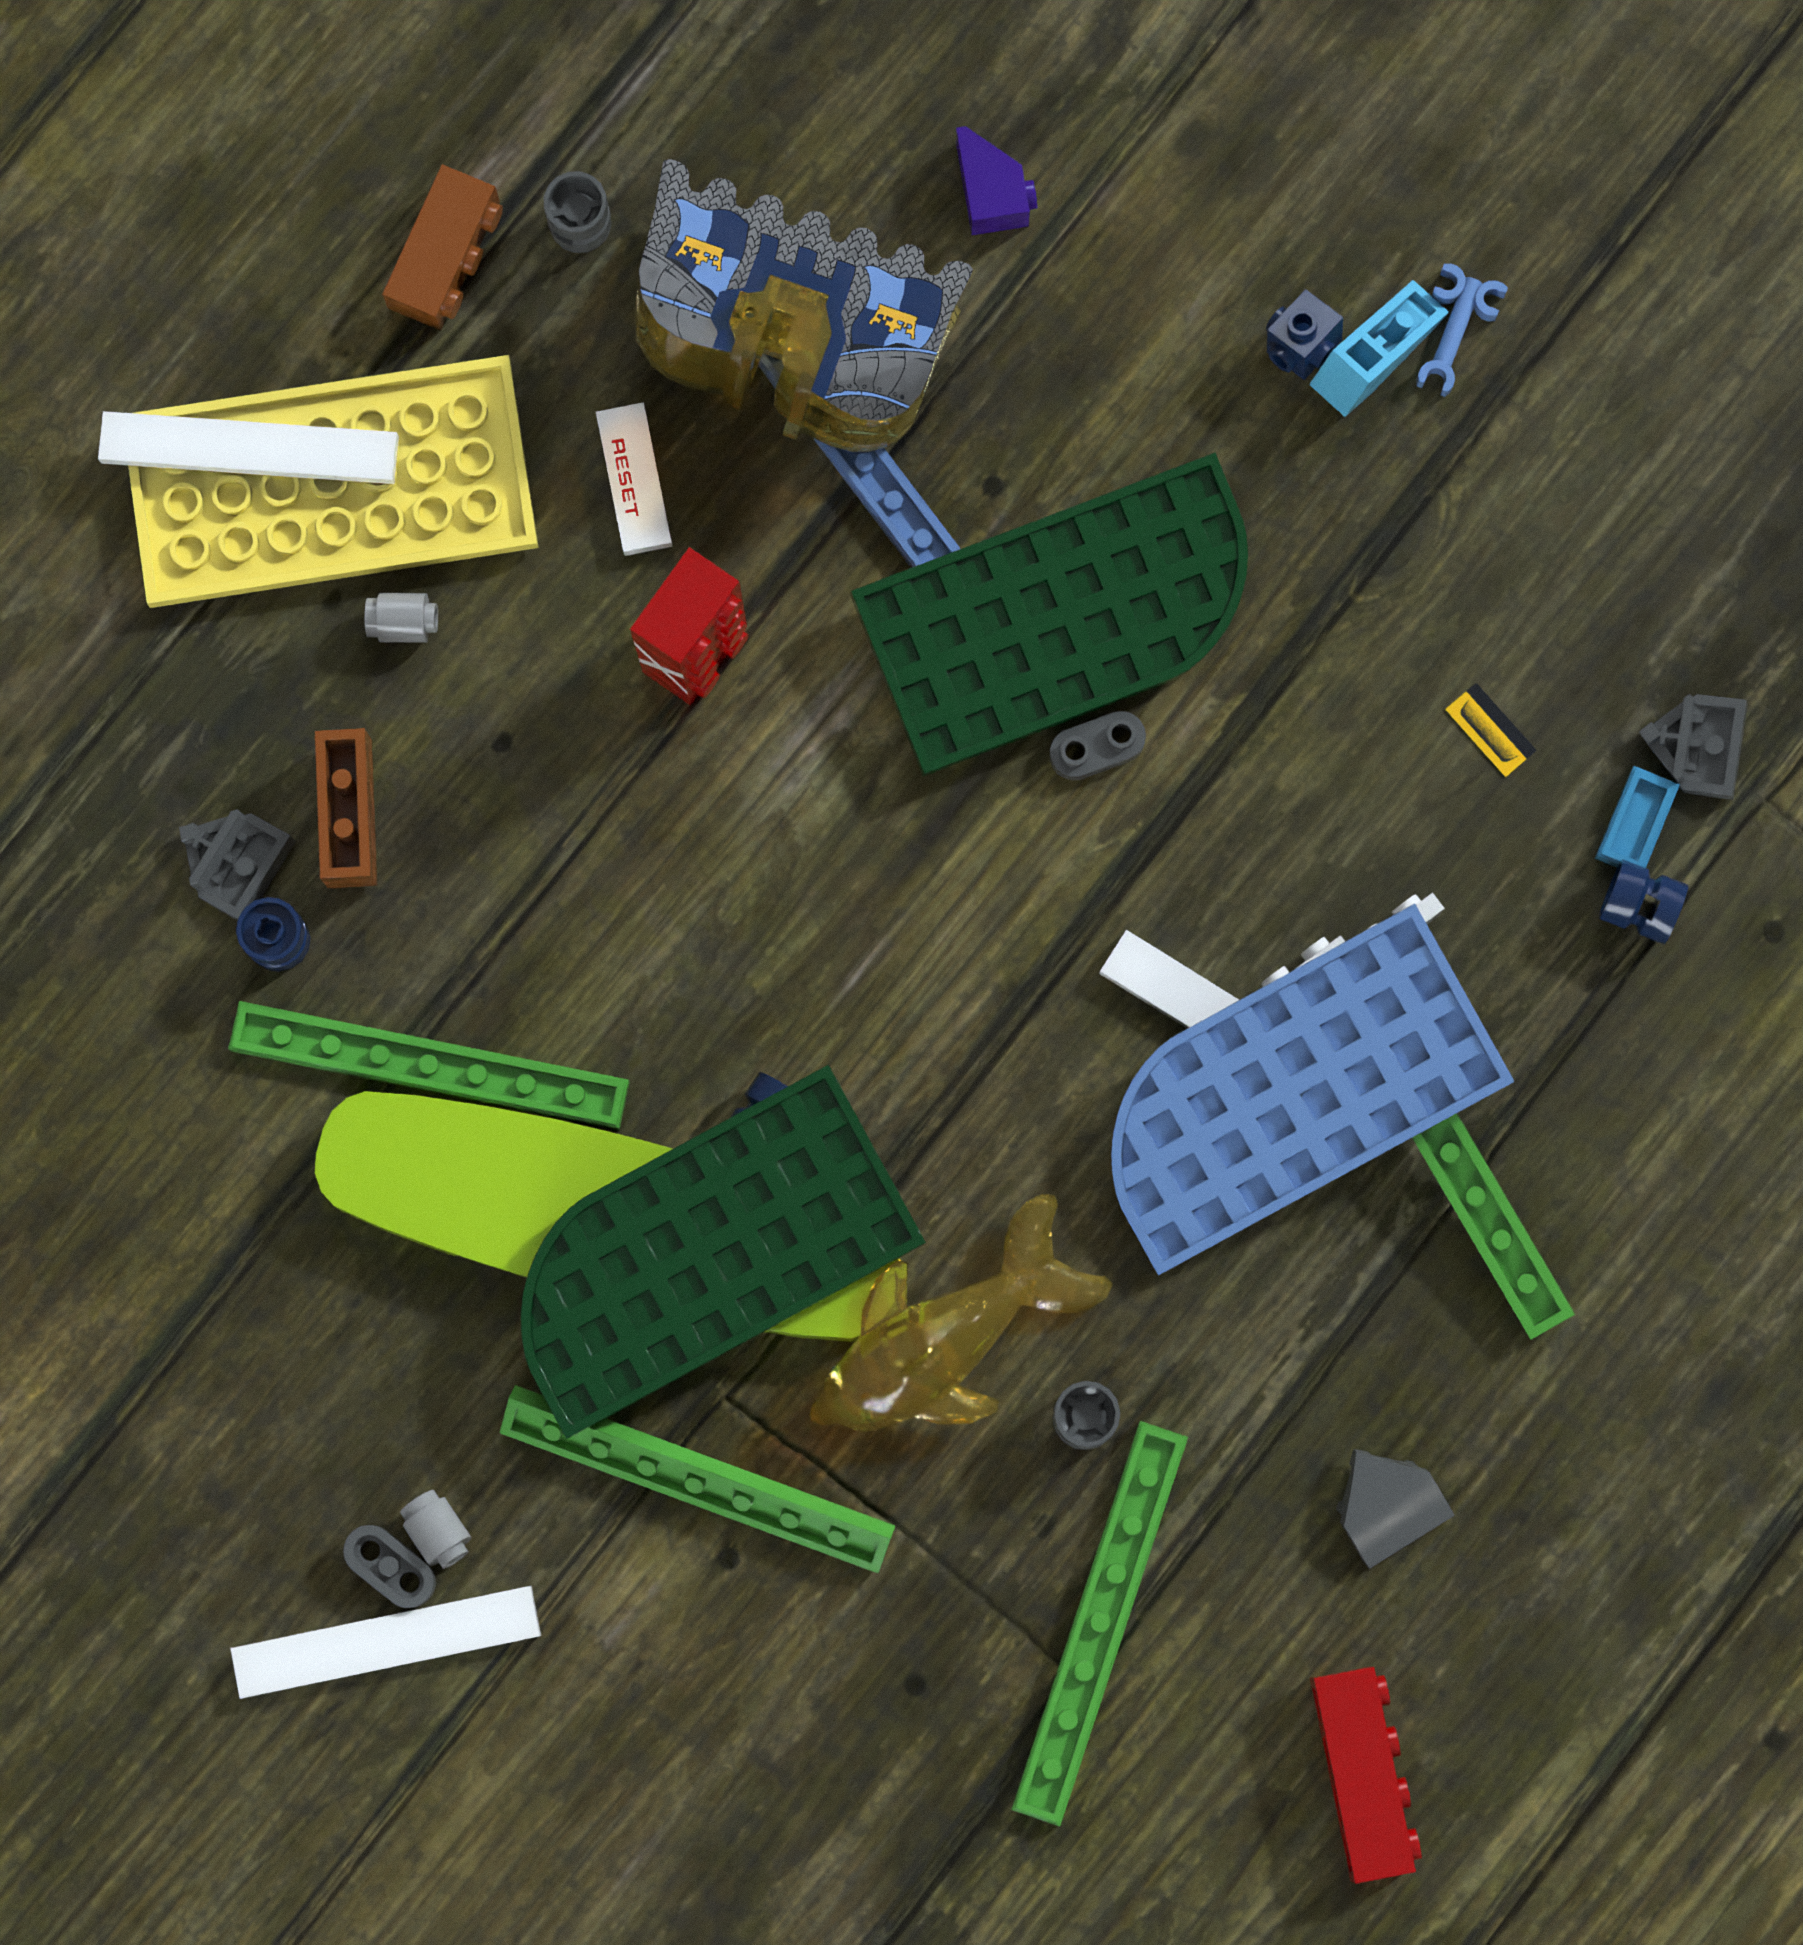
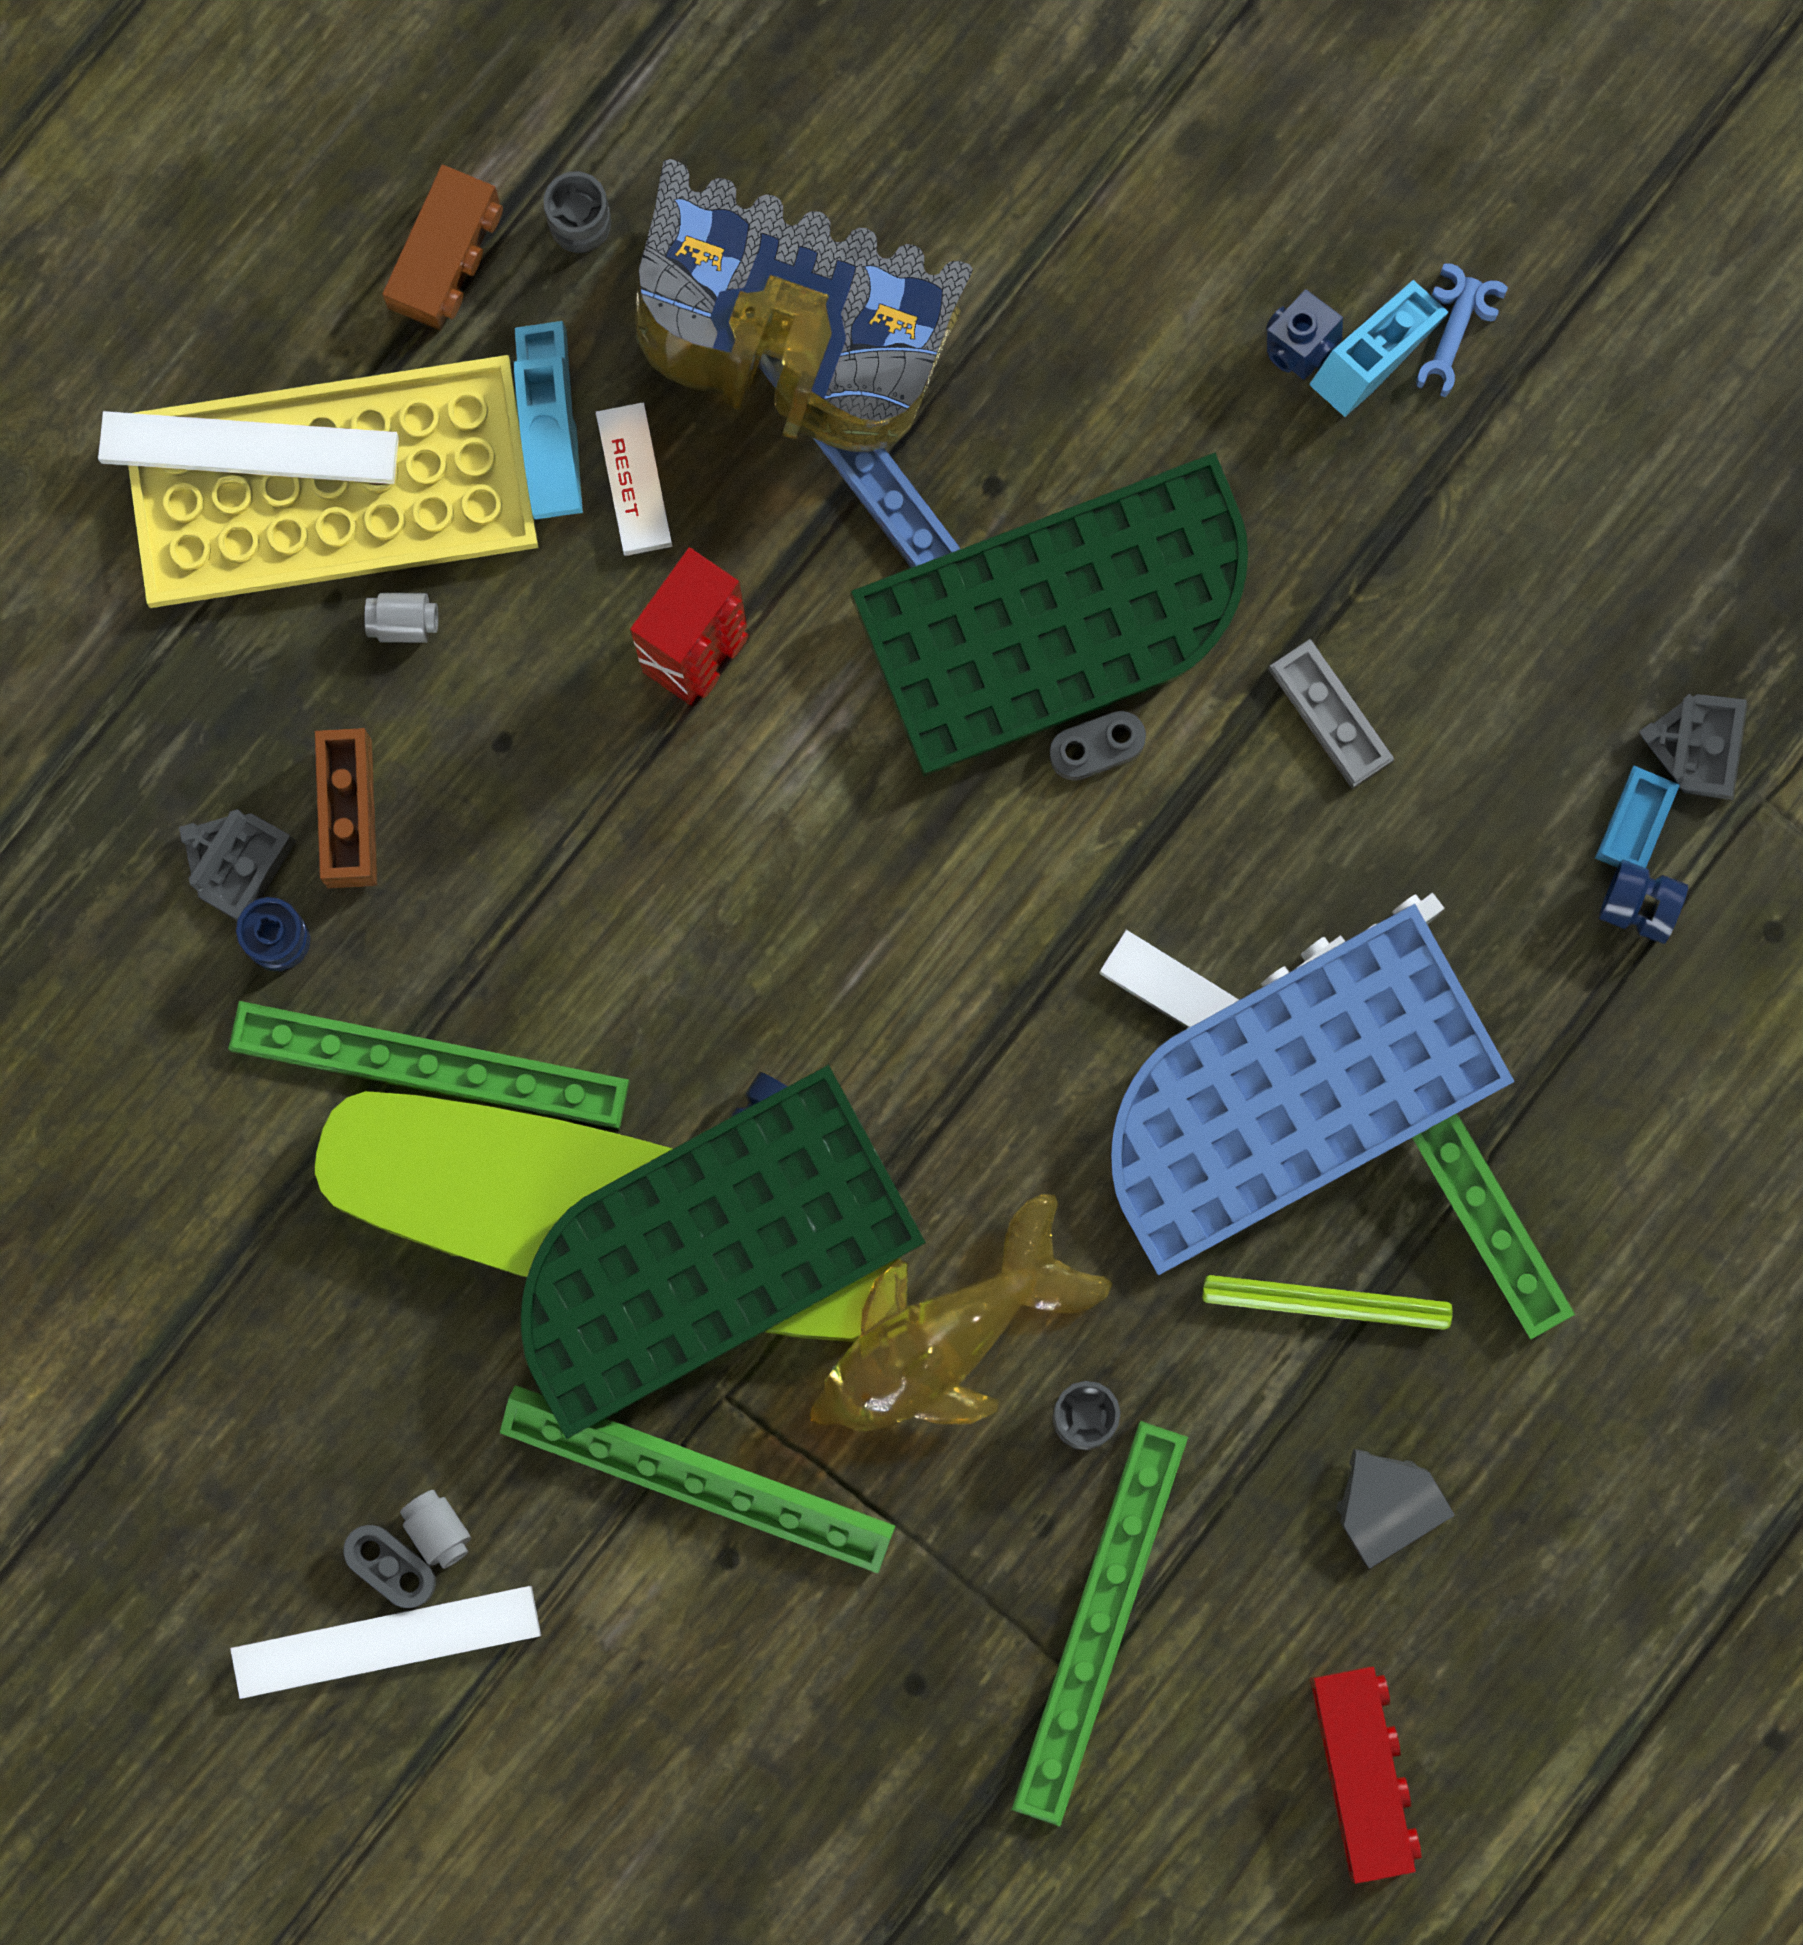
(547, 420): none -> medium azure slope
(992, 185): dark purple slope -> none
(1327, 1302): none -> lime axle
(1331, 714): none -> light grey tile
(1490, 730): sticker -> none

